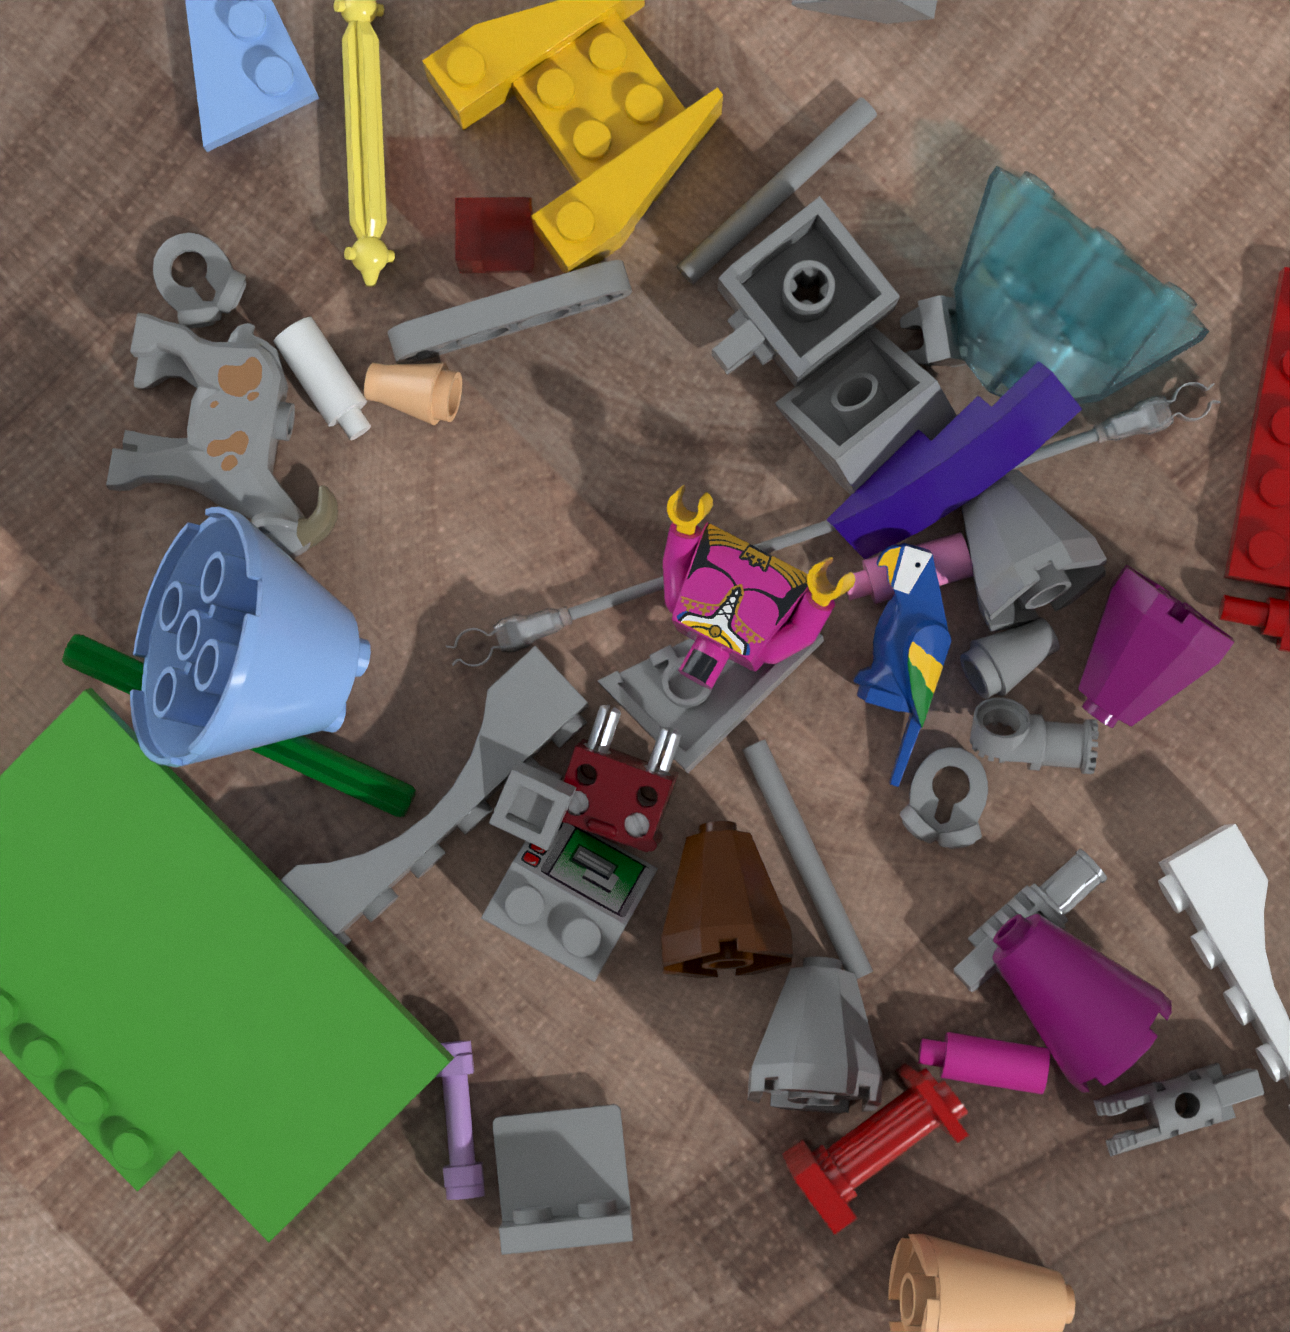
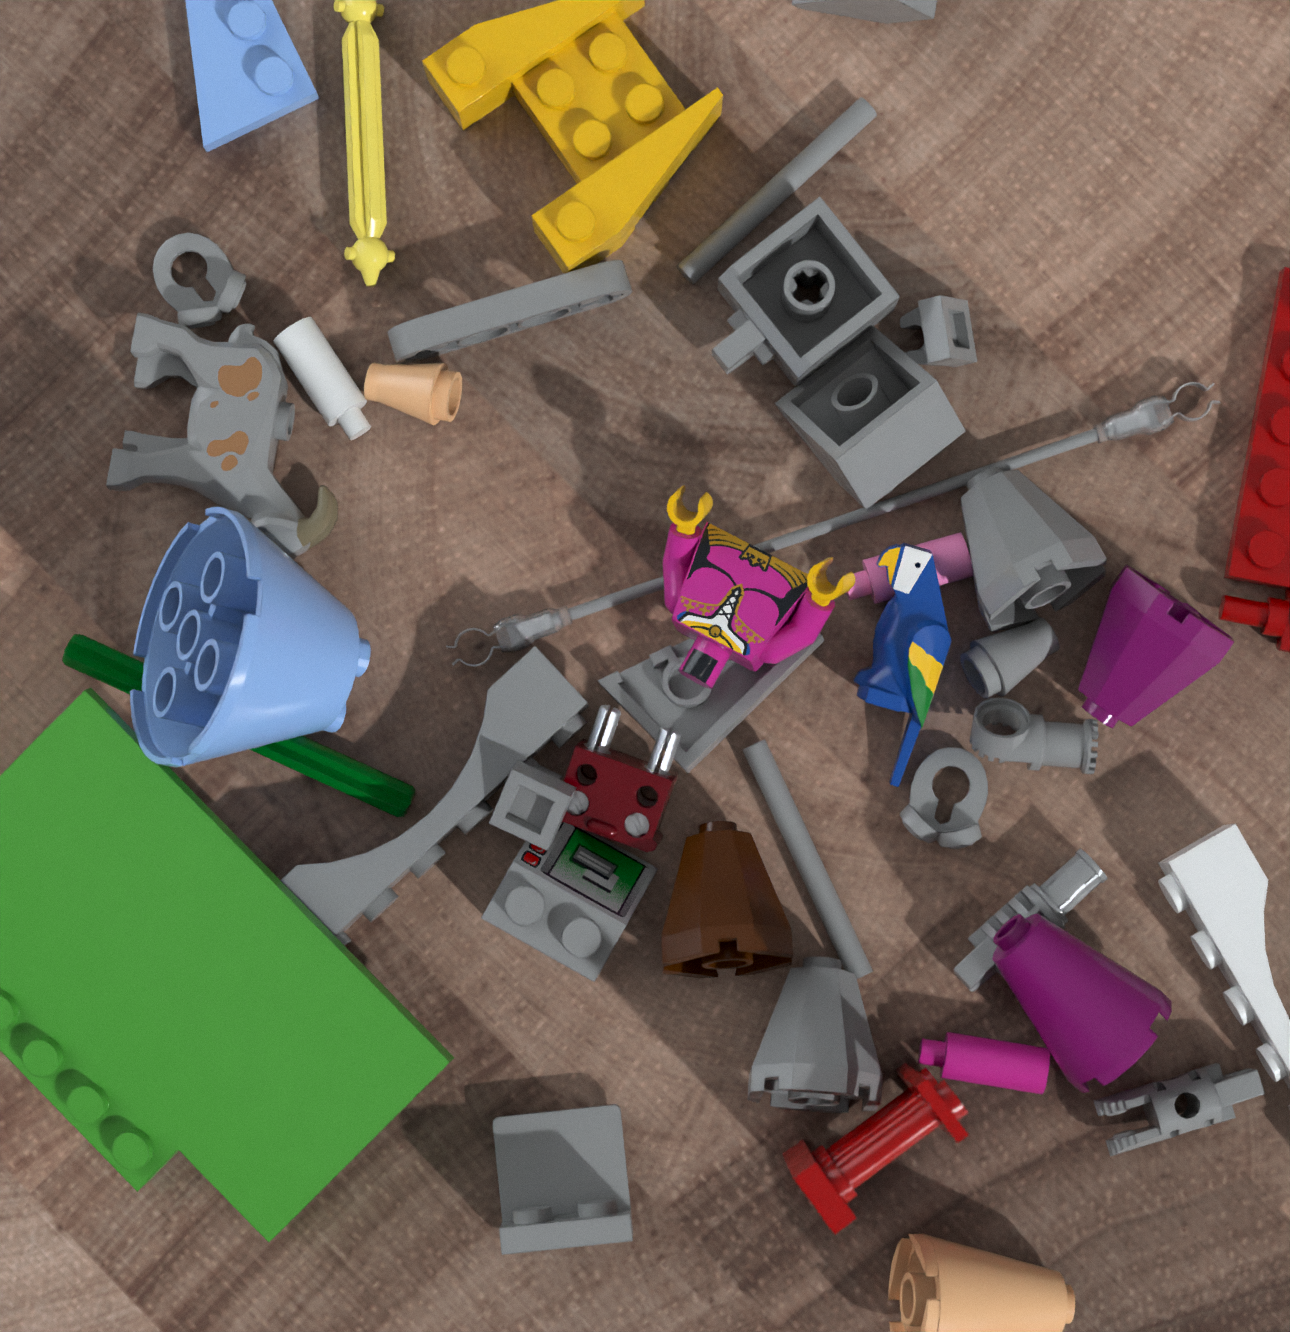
(463, 1176): lavender bar -> none
(494, 235): clear red panel -> none
(967, 457): dark purple slope -> none
(1061, 295): clear light blue brick -> none

